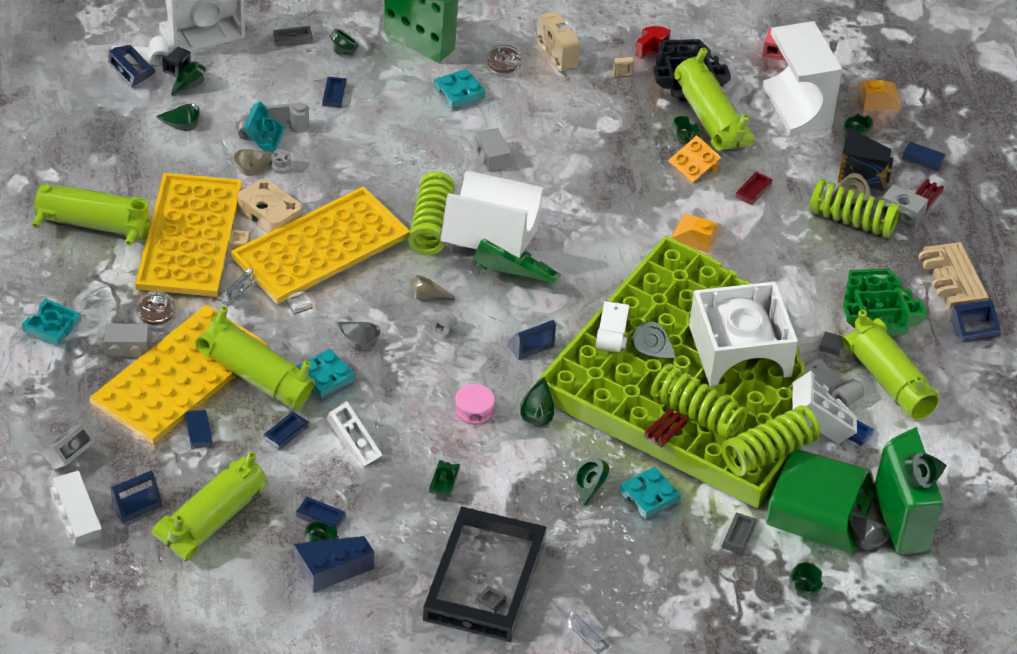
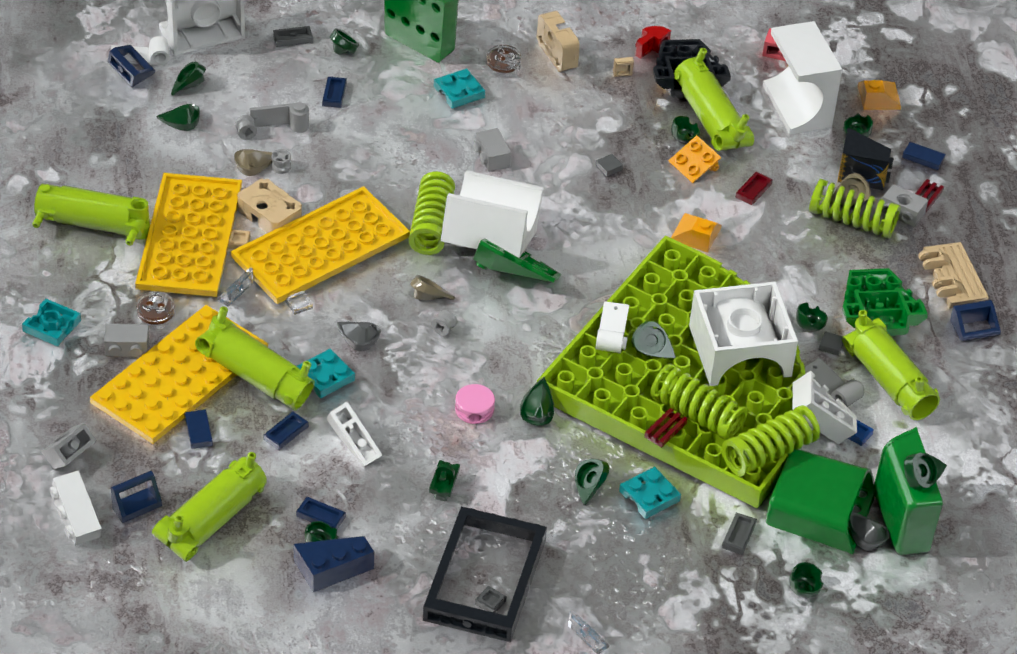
(176, 61): black brick -> none
(261, 127): teal brick -> none
(533, 340): dark blue tile -> none
(609, 165): none -> dark grey tile
(809, 318): none -> dark green hair

